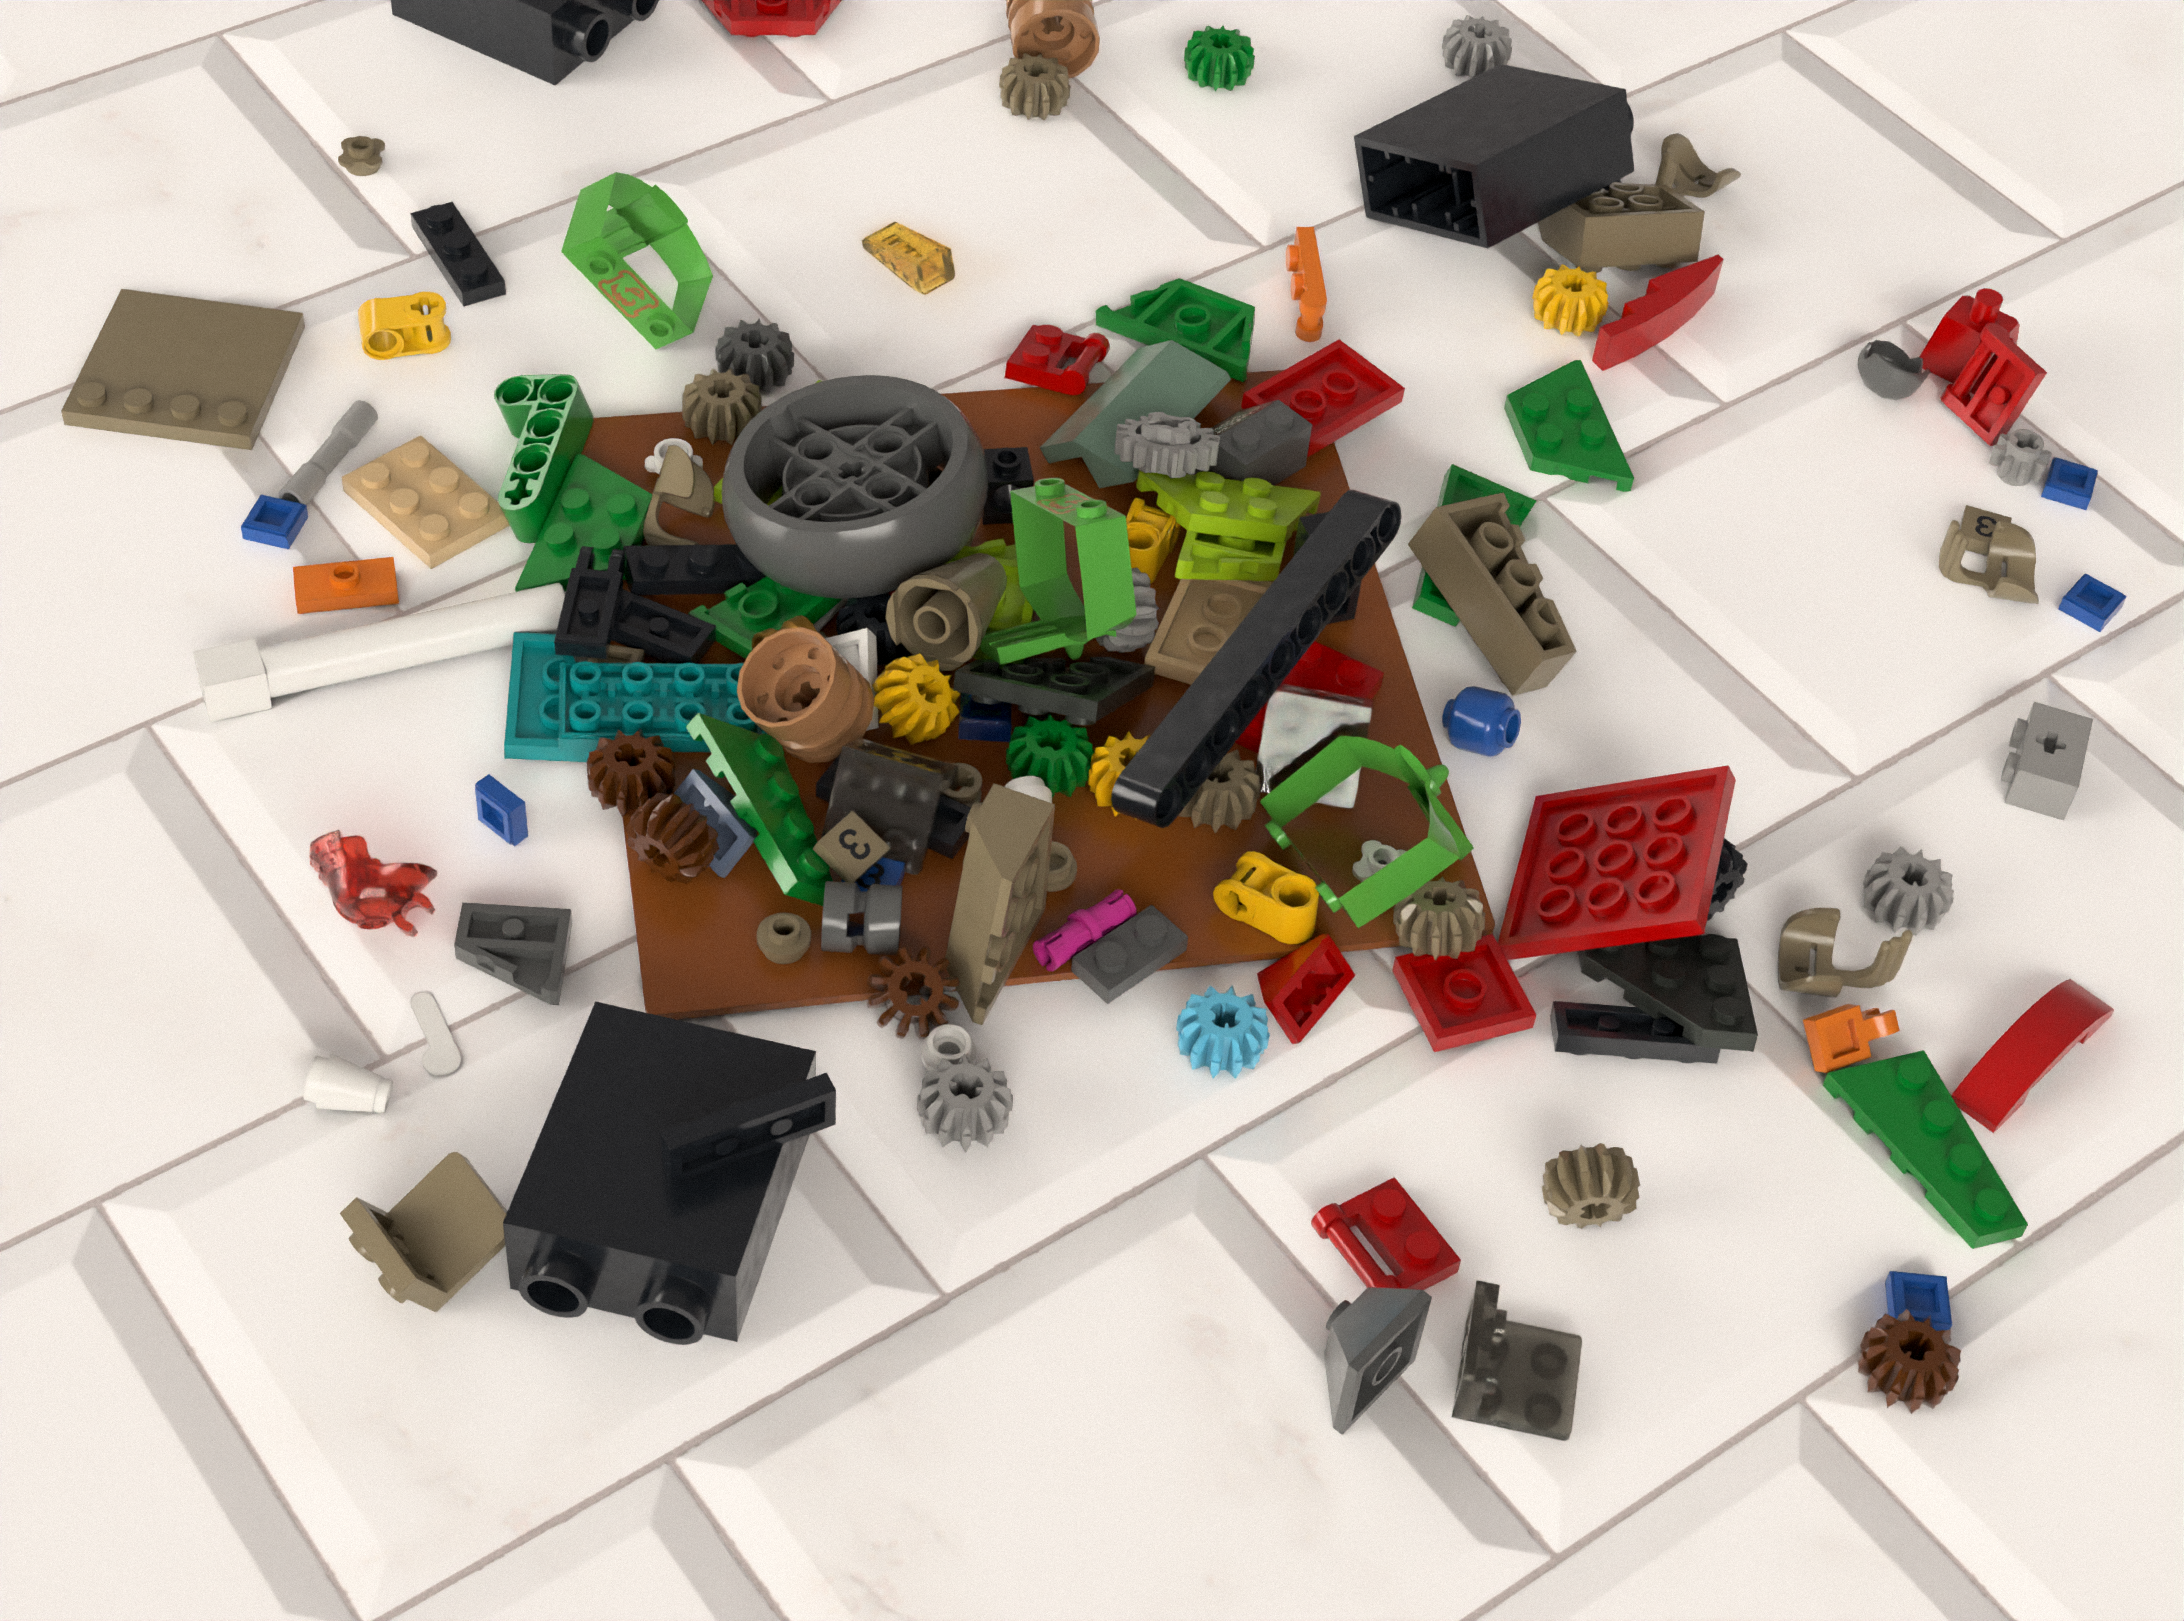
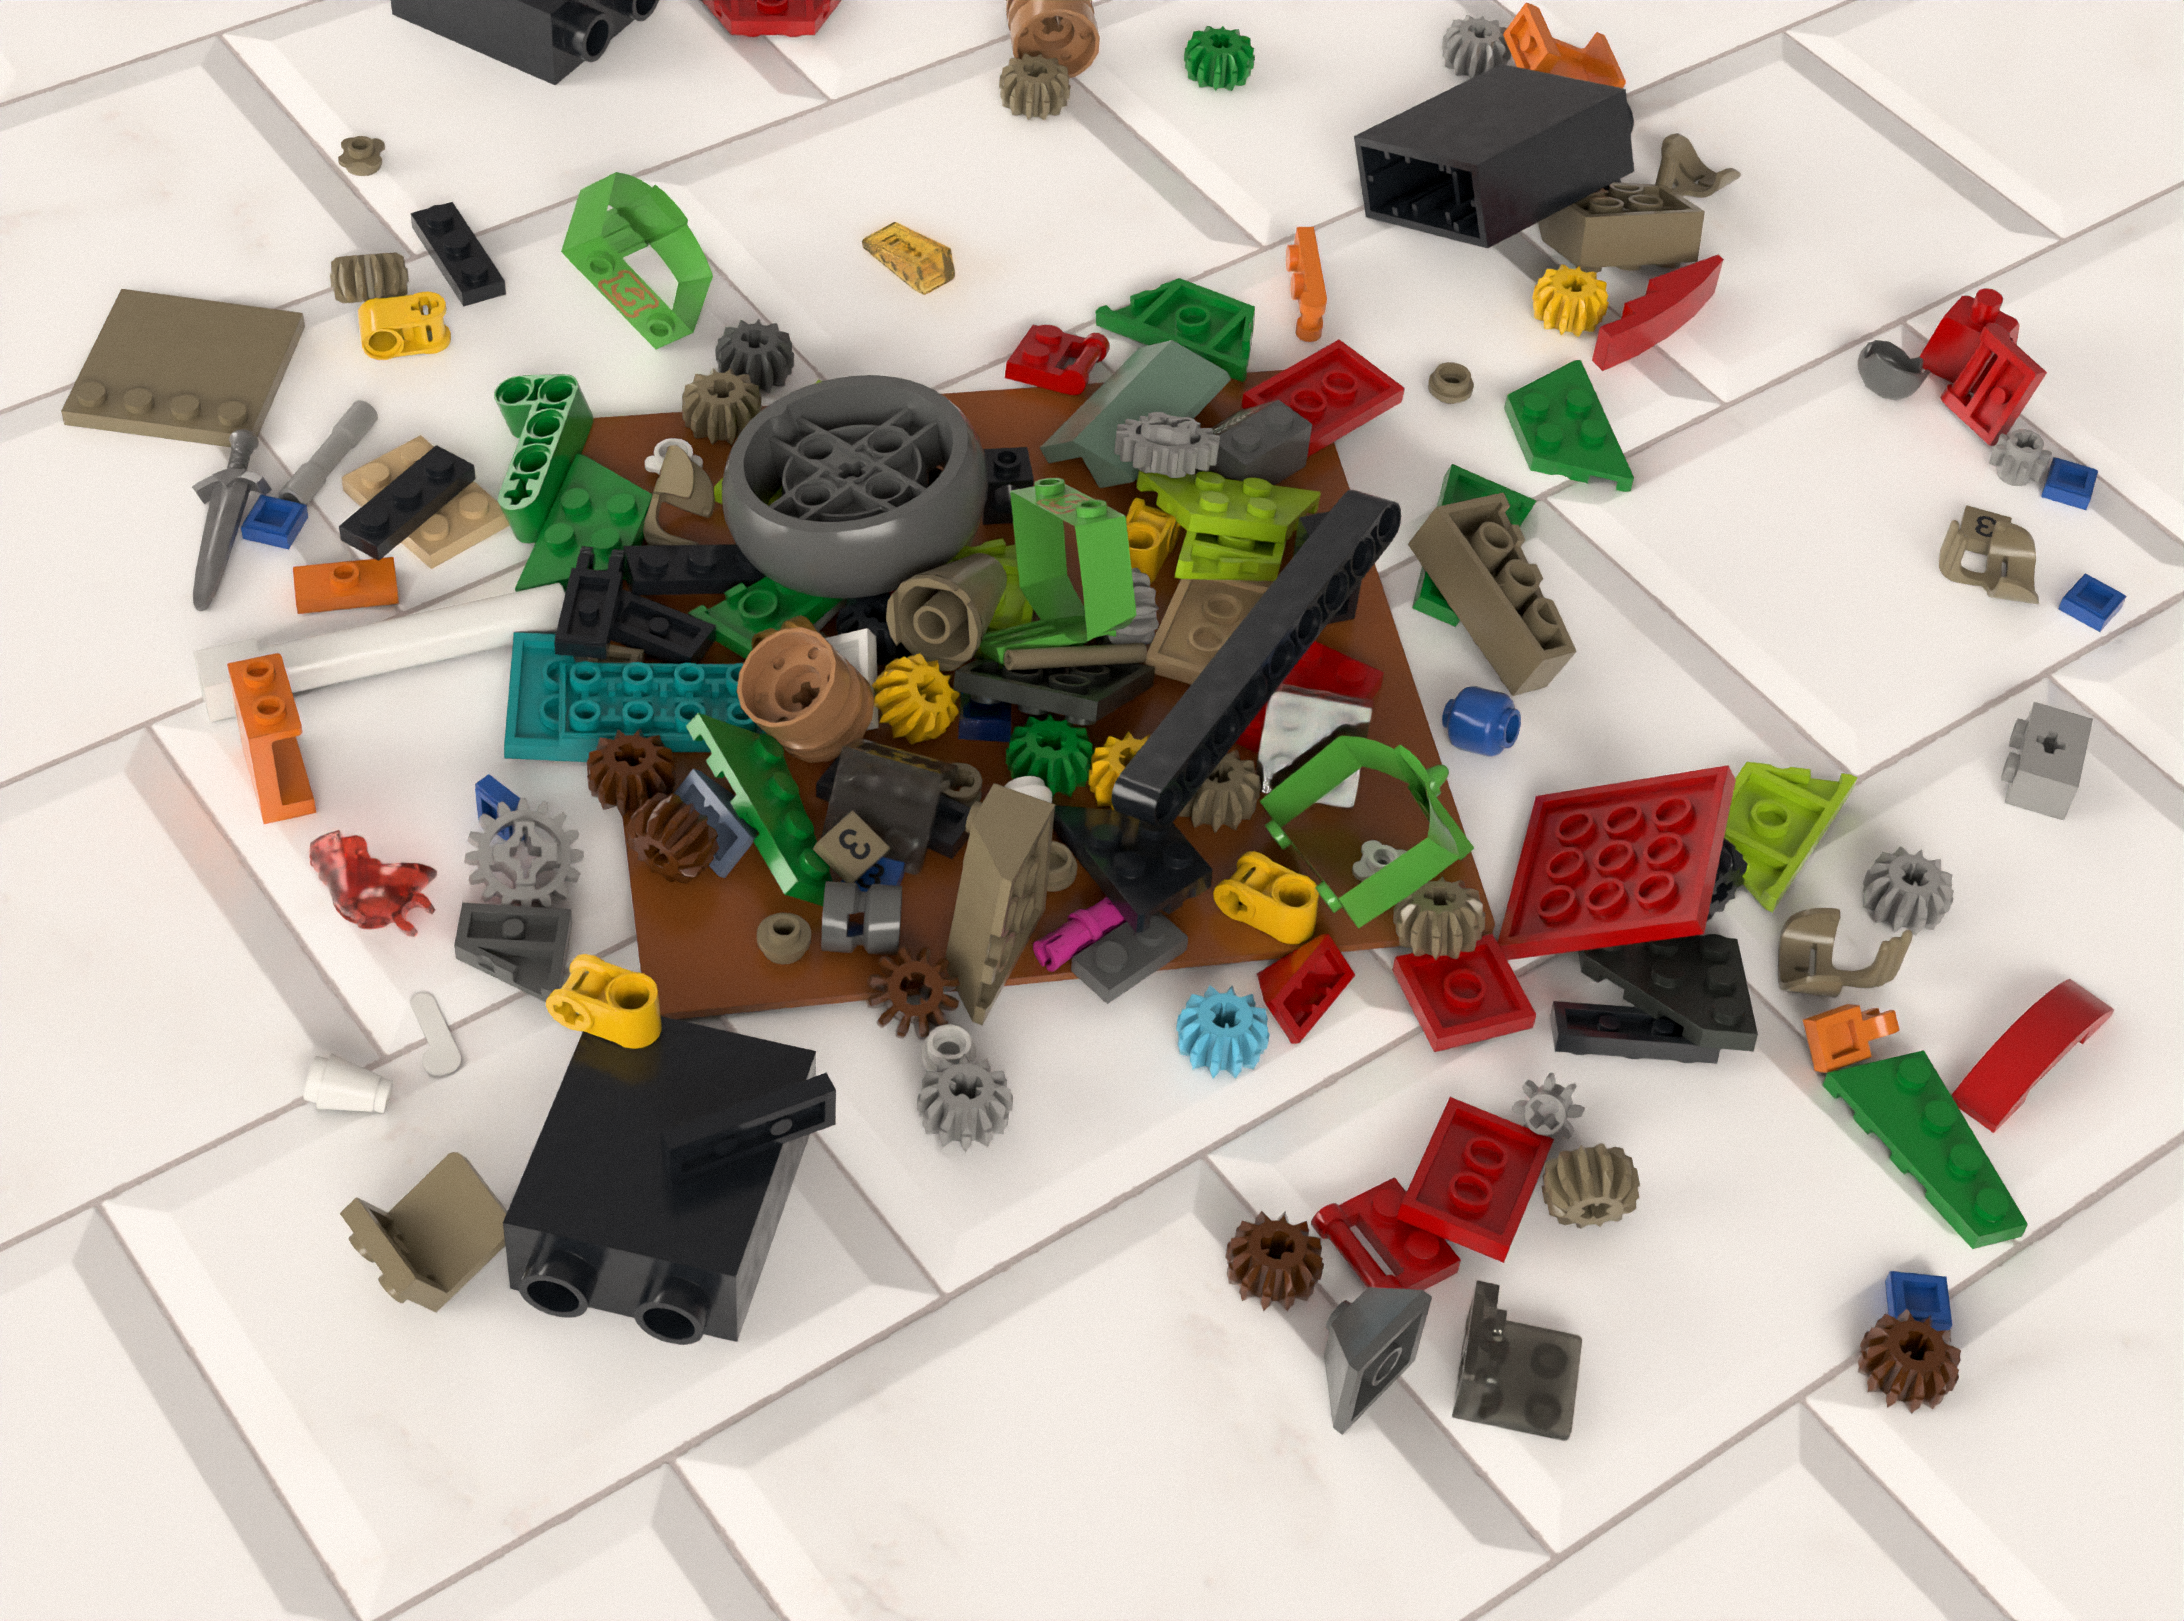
(227, 497): none -> flat silver sword
(268, 737): none -> orange panel
(368, 277): none -> dark tan gear
(407, 502): none -> black plate
(549, 855): none -> light grey gear
(609, 1003): none -> yellow piece
(1075, 656): none -> dark tan piece
(1134, 861): none -> black wing
(1274, 1261): none -> reddish brown gear
(1451, 383): none -> dark tan plate
(1475, 1179): none -> red plate
(1538, 51): none -> orange panel
(1544, 1095): none -> light grey gear
(1779, 822): none -> lime wing

